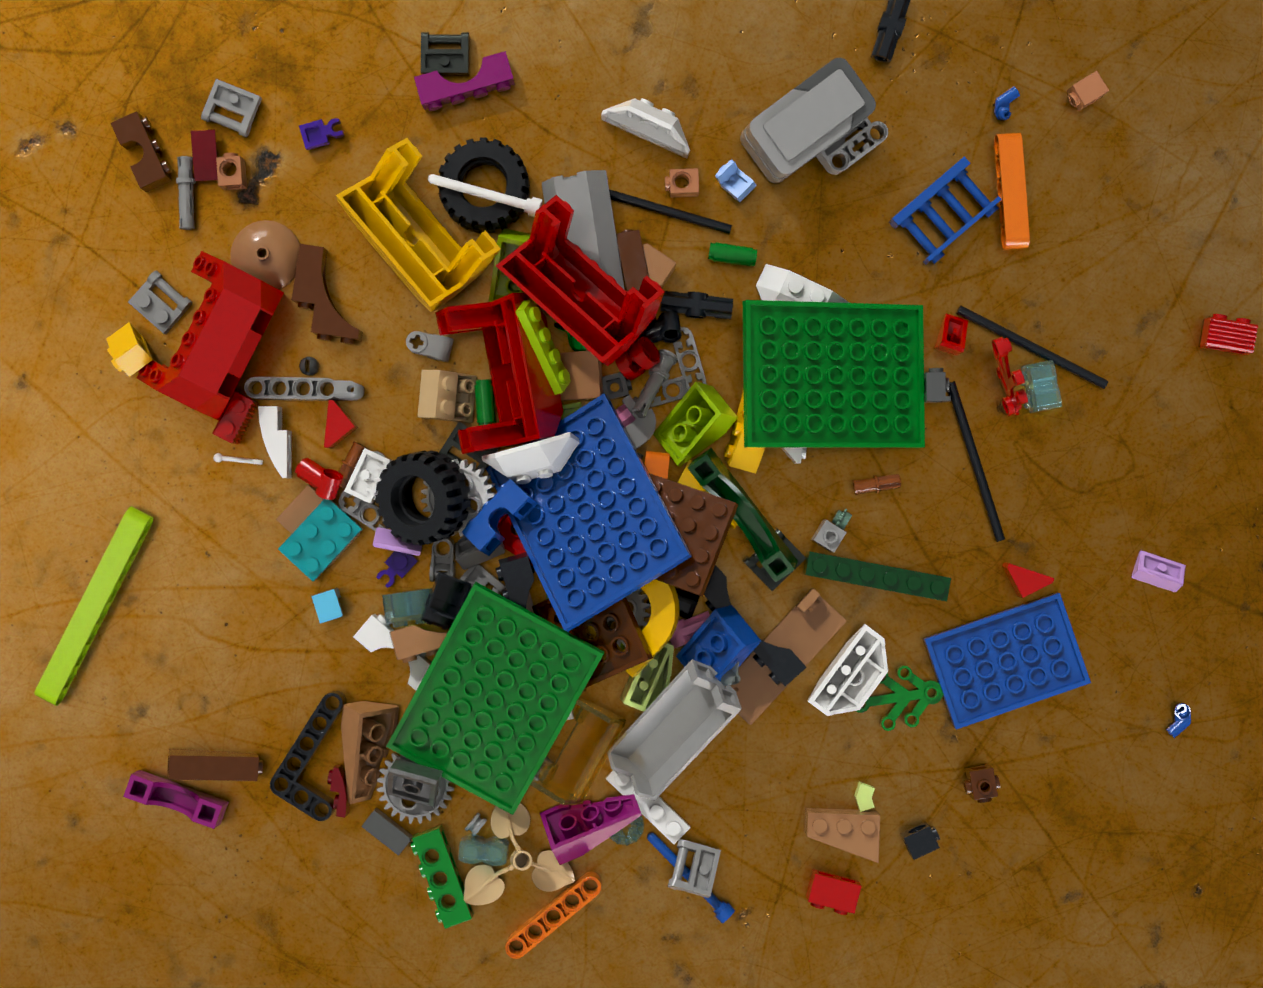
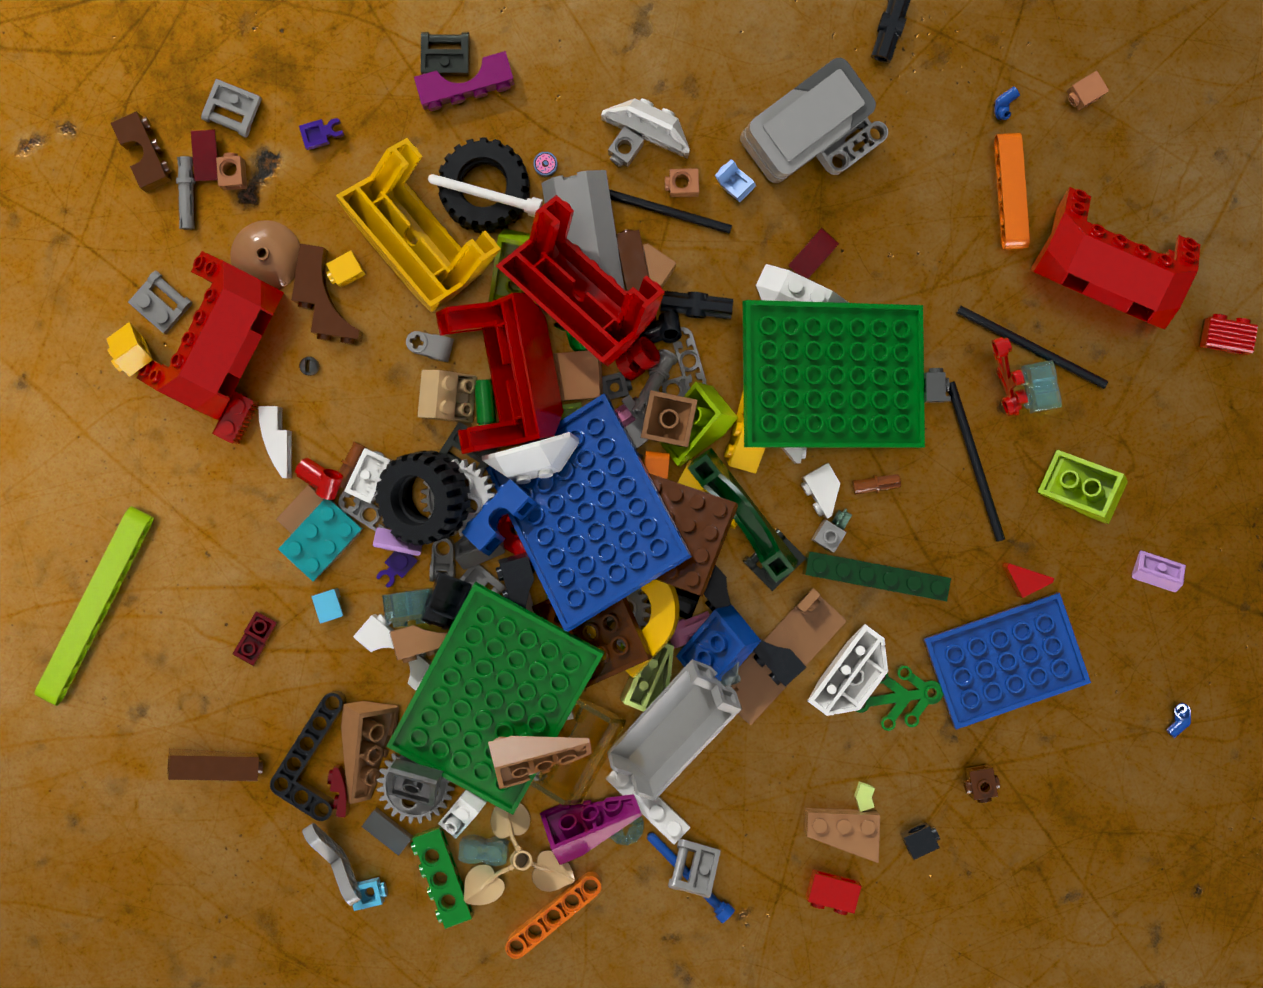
(162, 792): magenta arch -> none
(218, 458): white hinge -> none
(254, 638): none -> dark red slope
(337, 858): none -> light grey beam
(338, 425): red slope -> none
(342, 389): light grey piece -> none
(344, 269): none -> yellow brick
(367, 900): none -> medium azure brick
(462, 813): none -> white slope
(475, 824): light grey bush -> none
(522, 756): none -> medium nougat wedge
(543, 346): lime plate -> none
(545, 164): none -> tile
(627, 137): none -> light grey brick
(668, 418): none -> medium nougat slope
(732, 254): green piece -> none
(813, 253): none -> dark red slope
(823, 487): none -> white slope
(923, 204): blue fence -> none
(952, 335): red slope -> none
(1083, 486): none -> lime slope
(1114, 267): none -> red wedge

